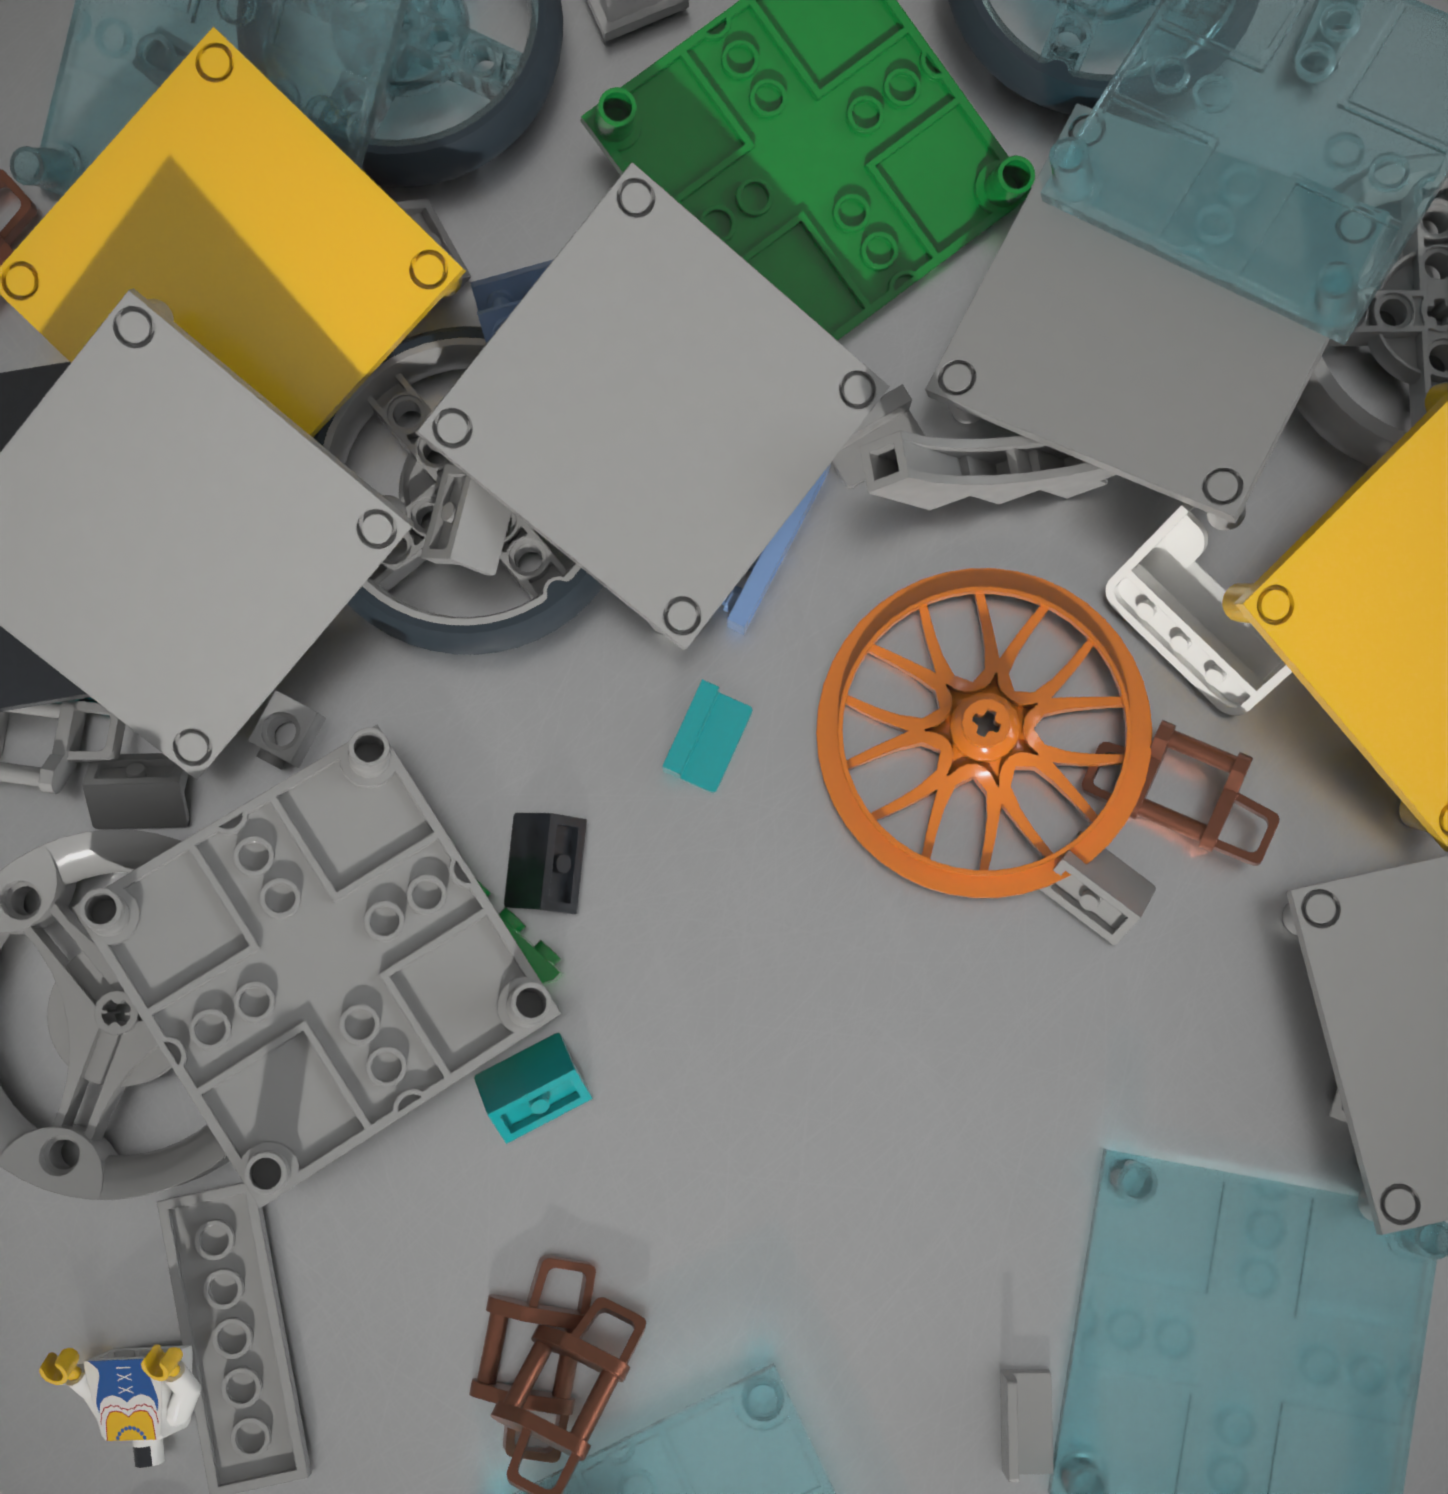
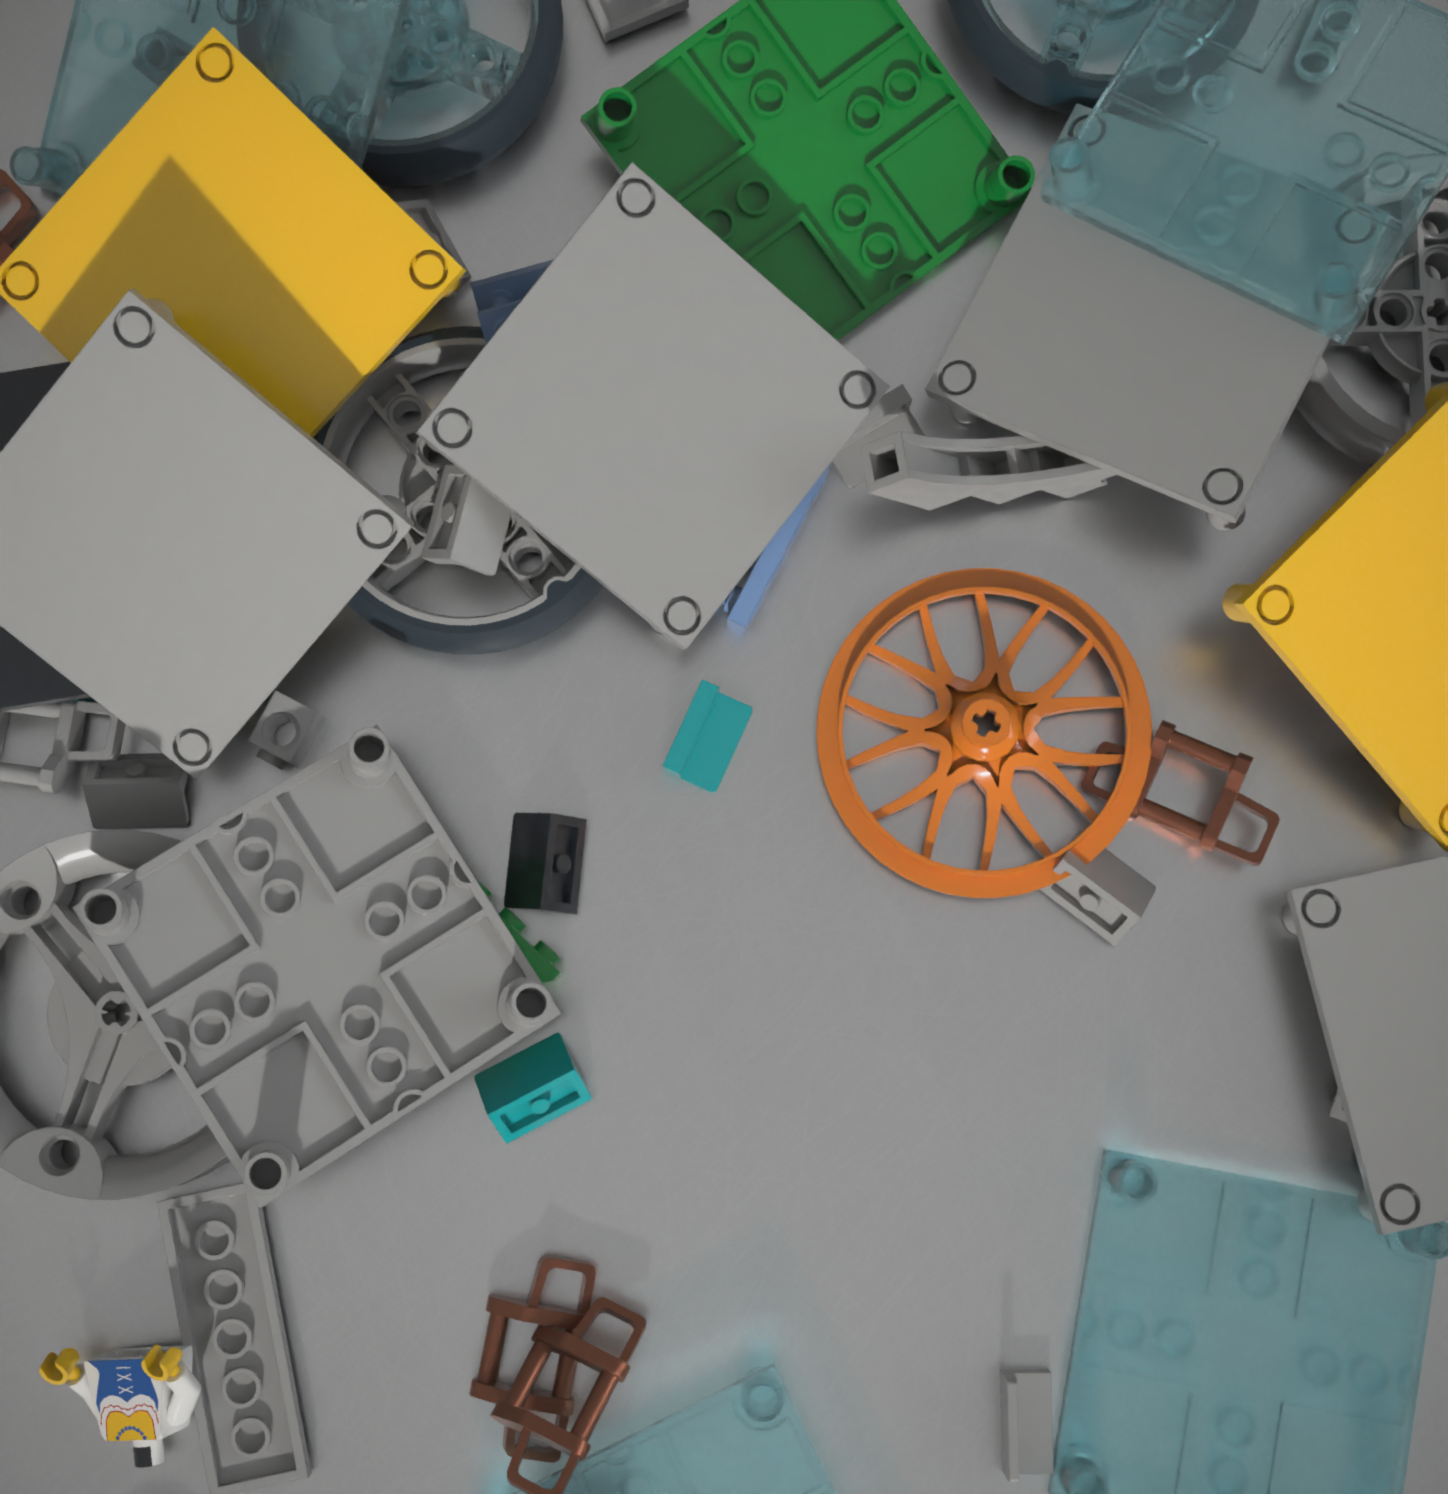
(1183, 618): white windscreen -> none

